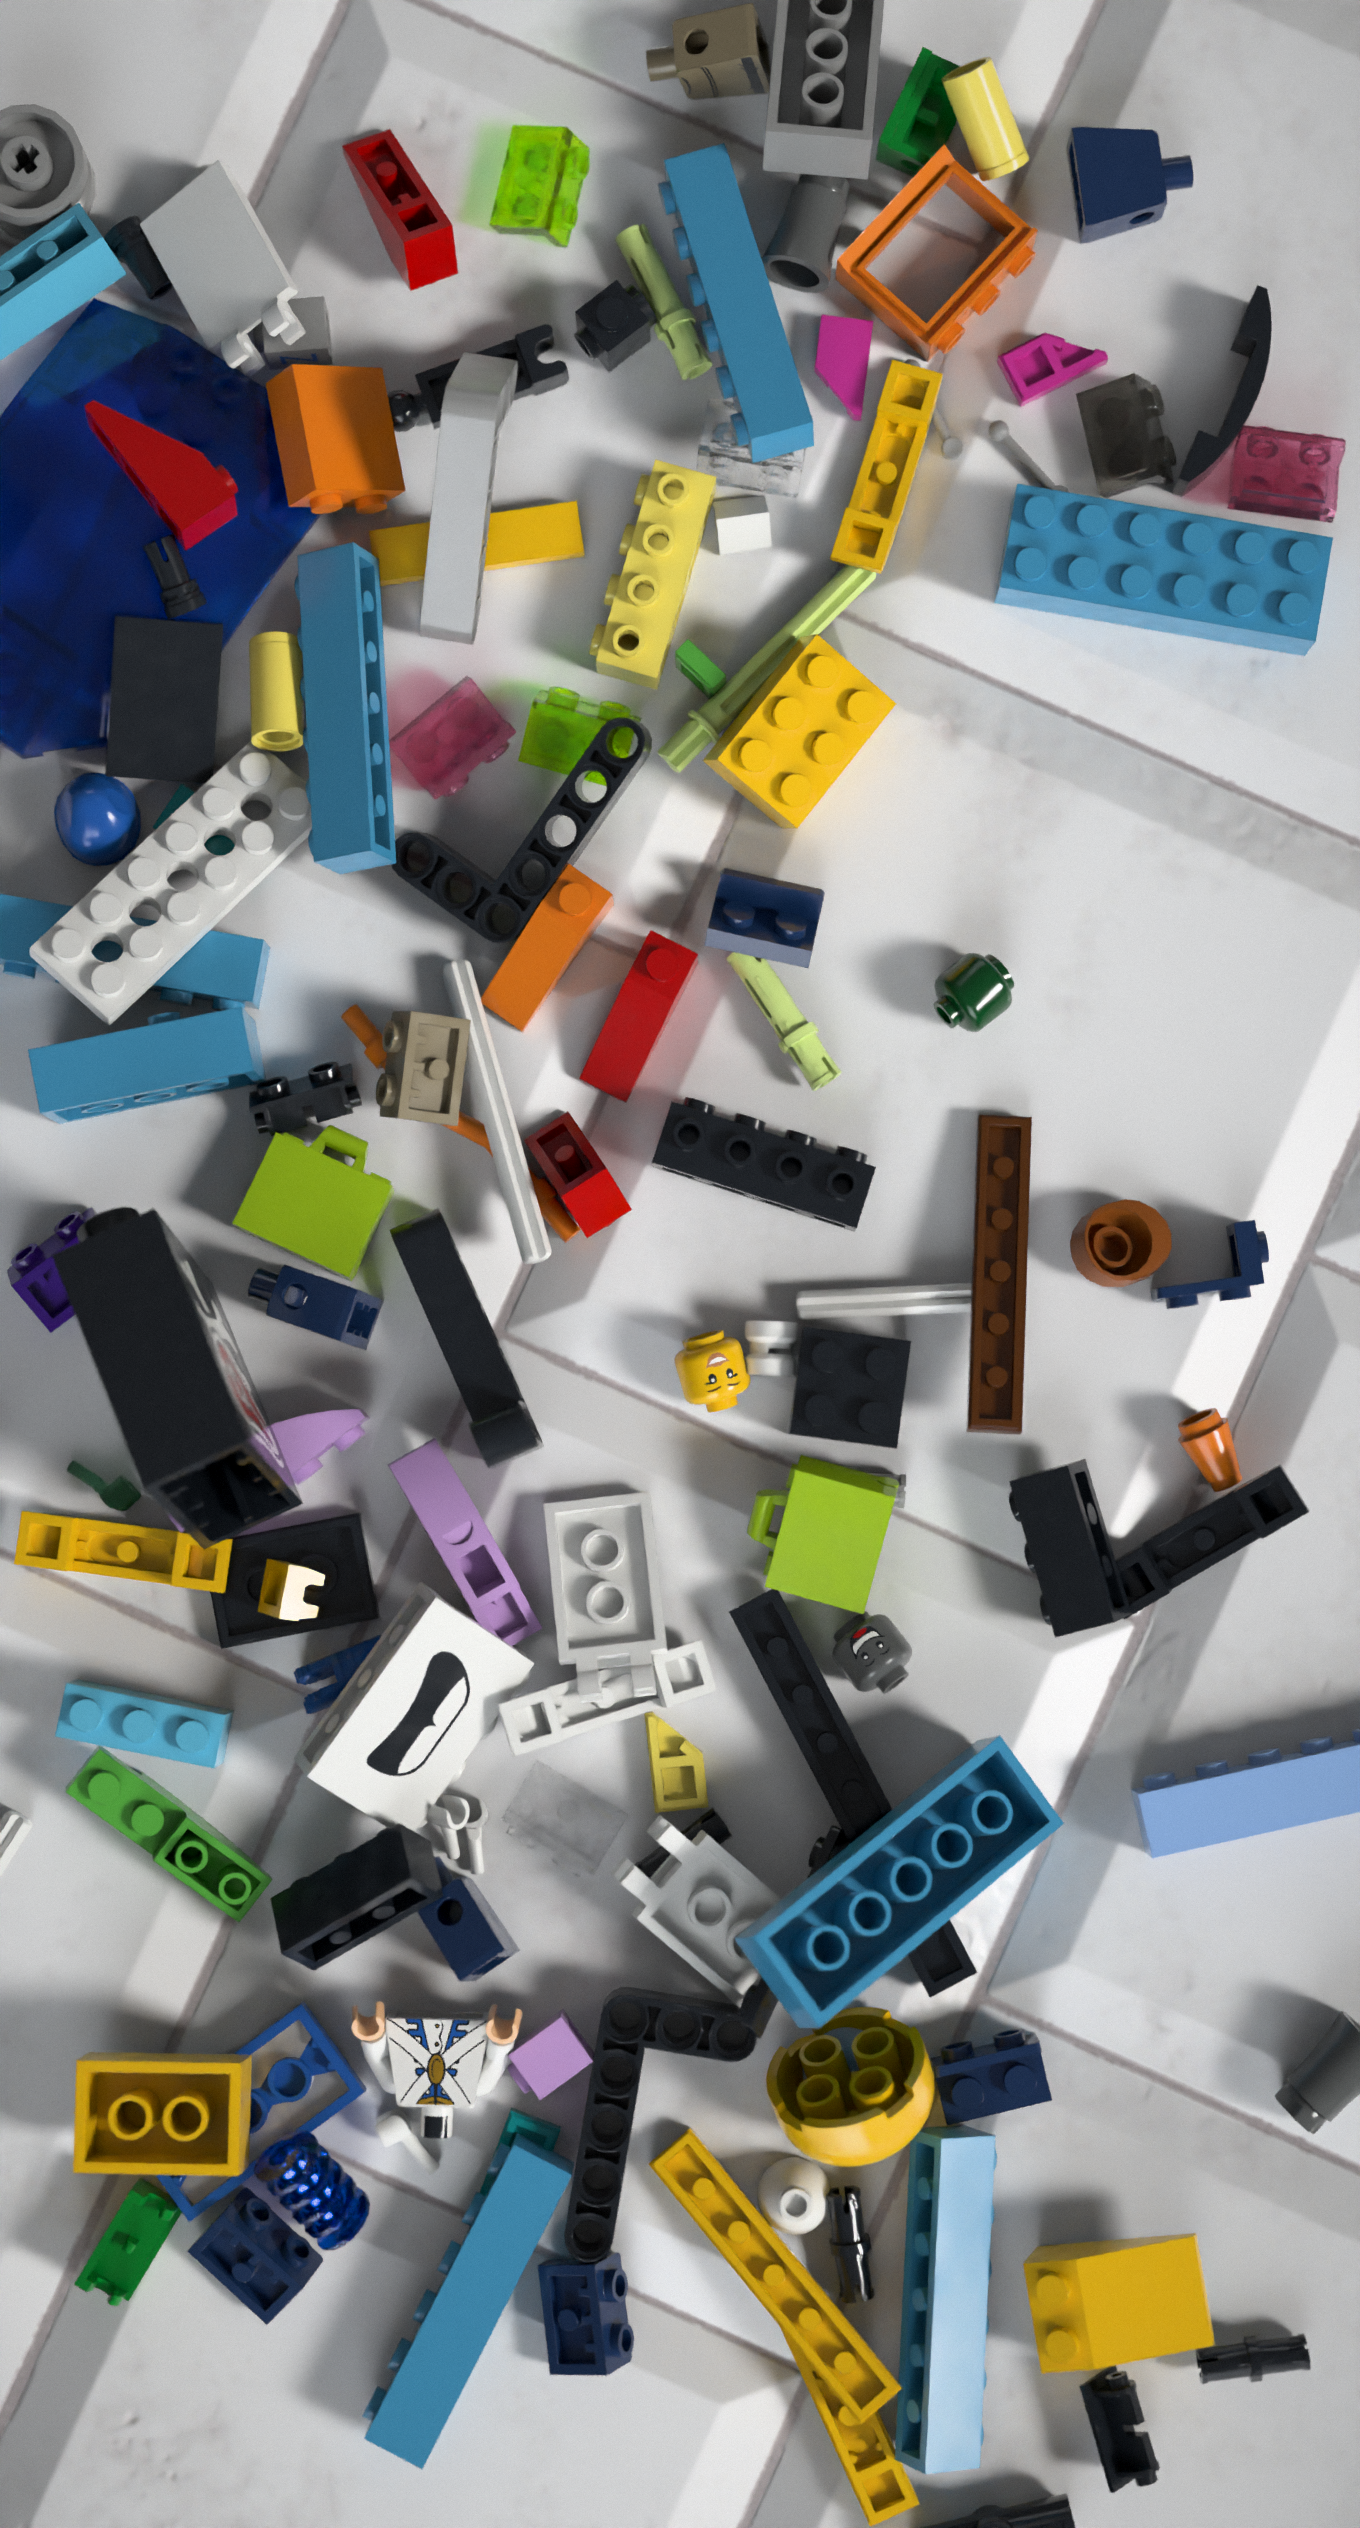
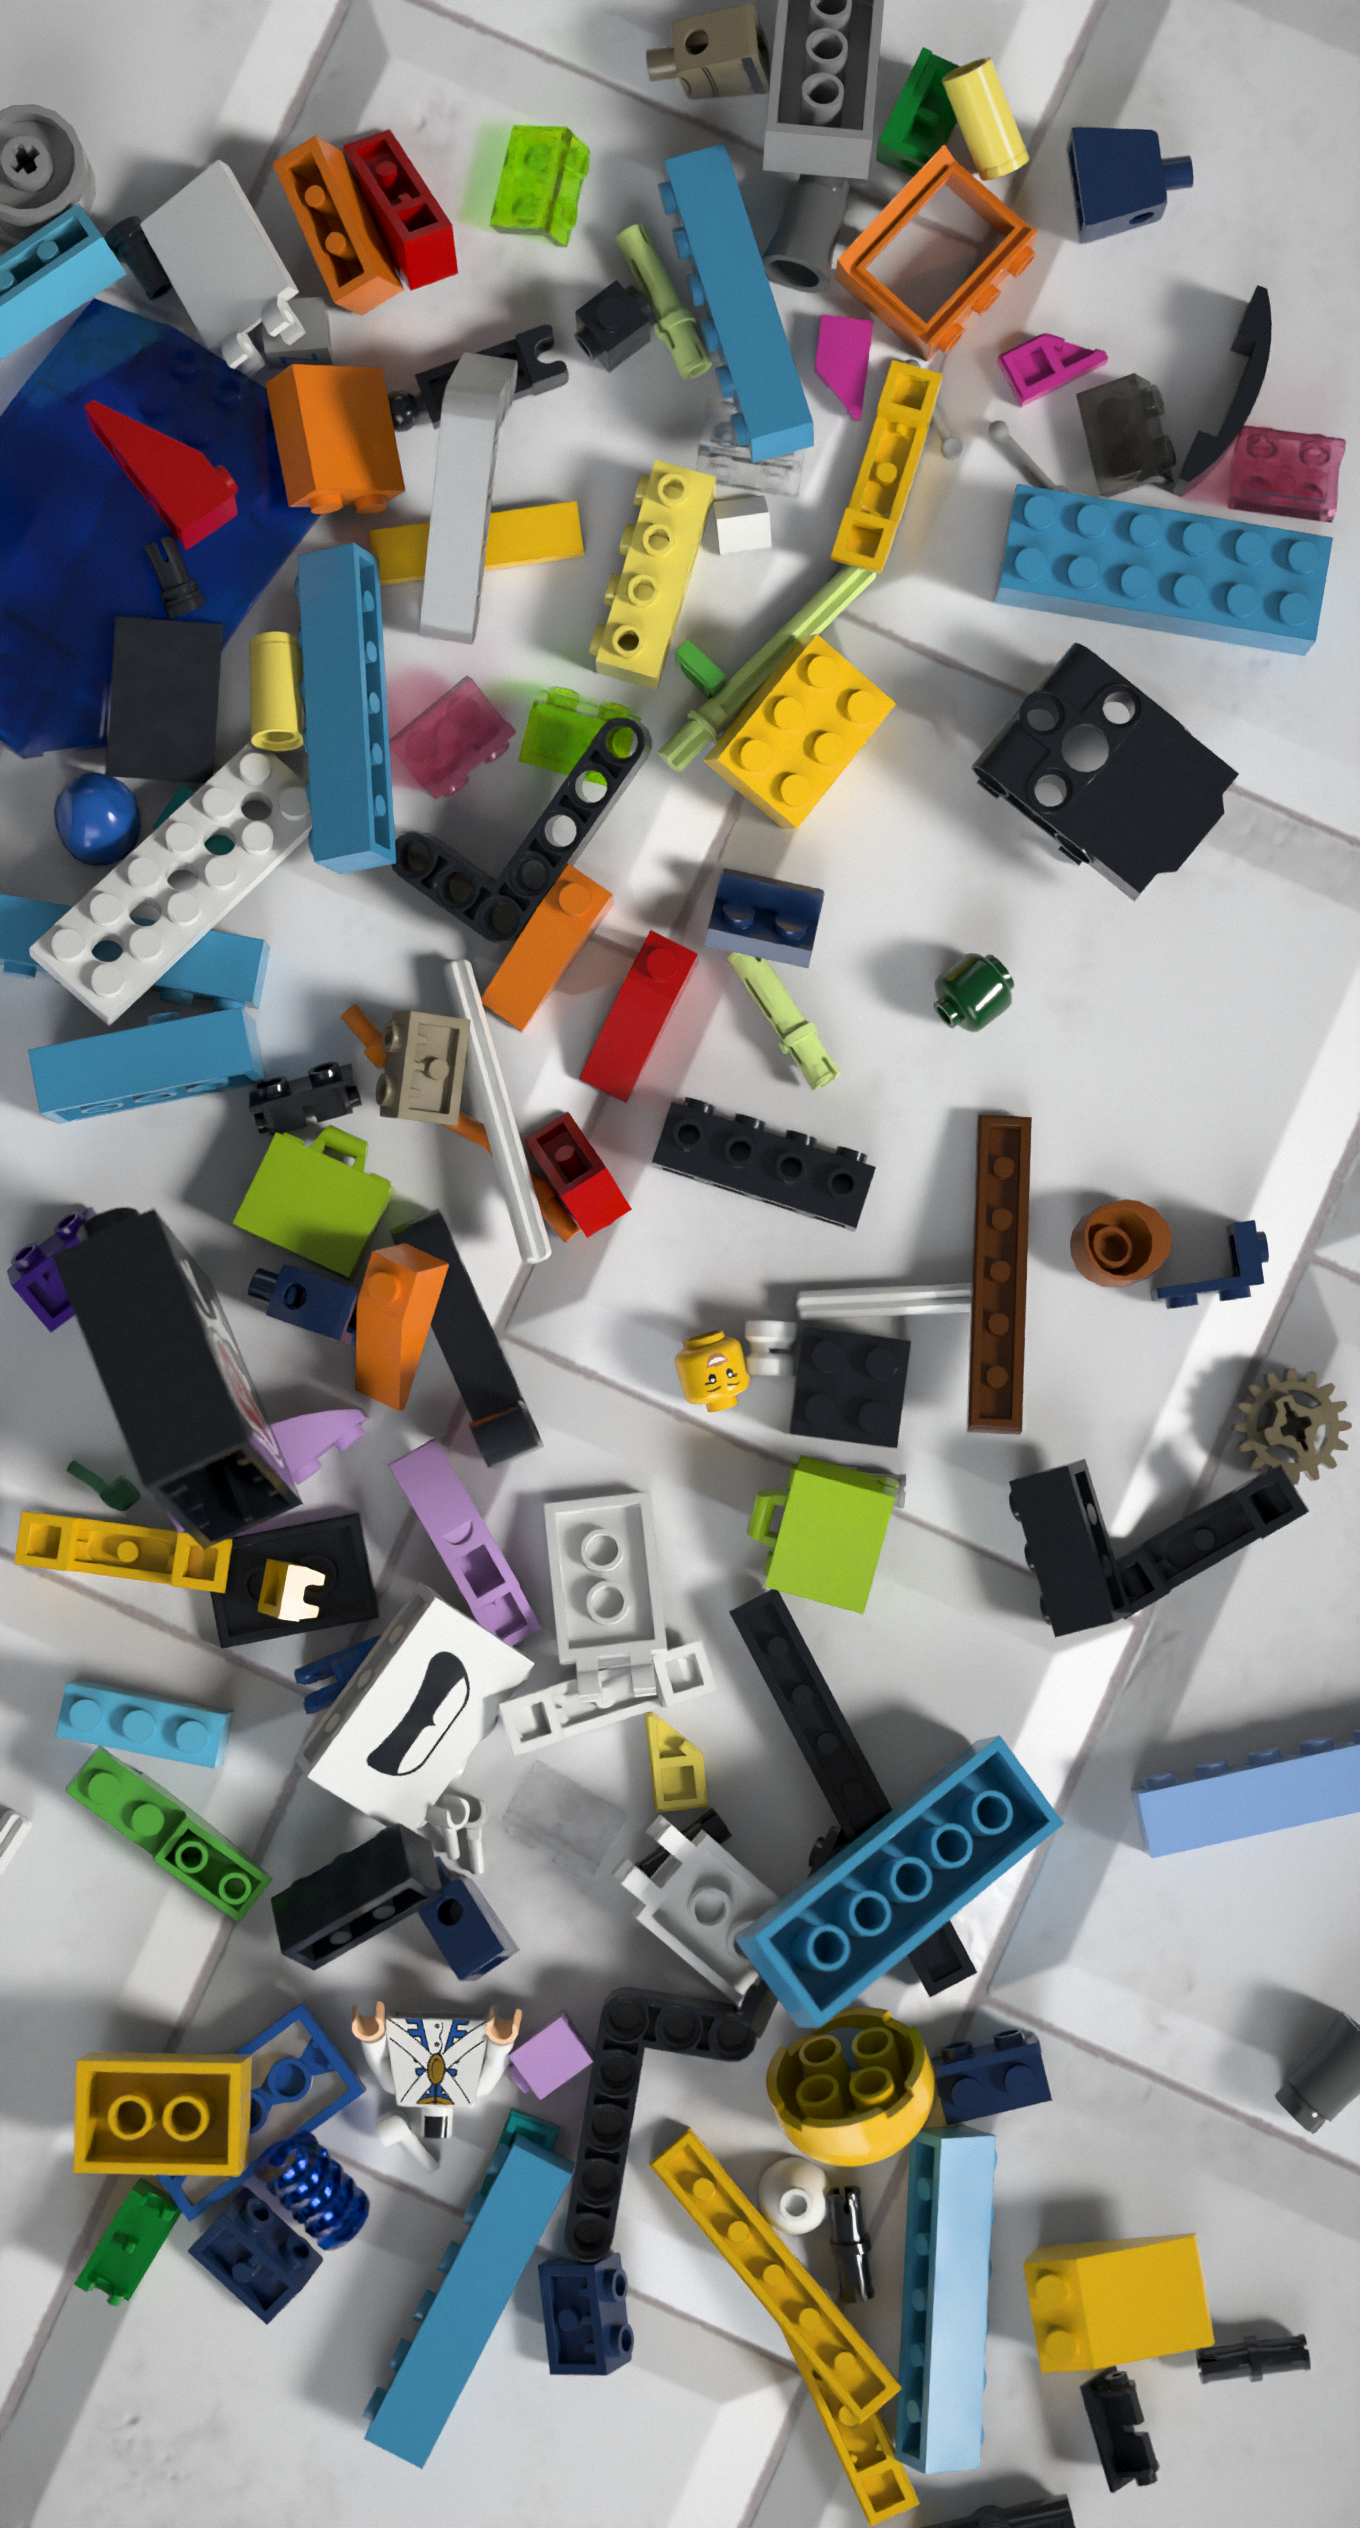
(338, 226): none -> orange brick
(395, 1320): none -> orange slope
(872, 1653): dark grey head -> none
(1136, 810): none -> black piece
(1211, 1448): orange cone -> none
(1281, 1402): none -> dark tan gear

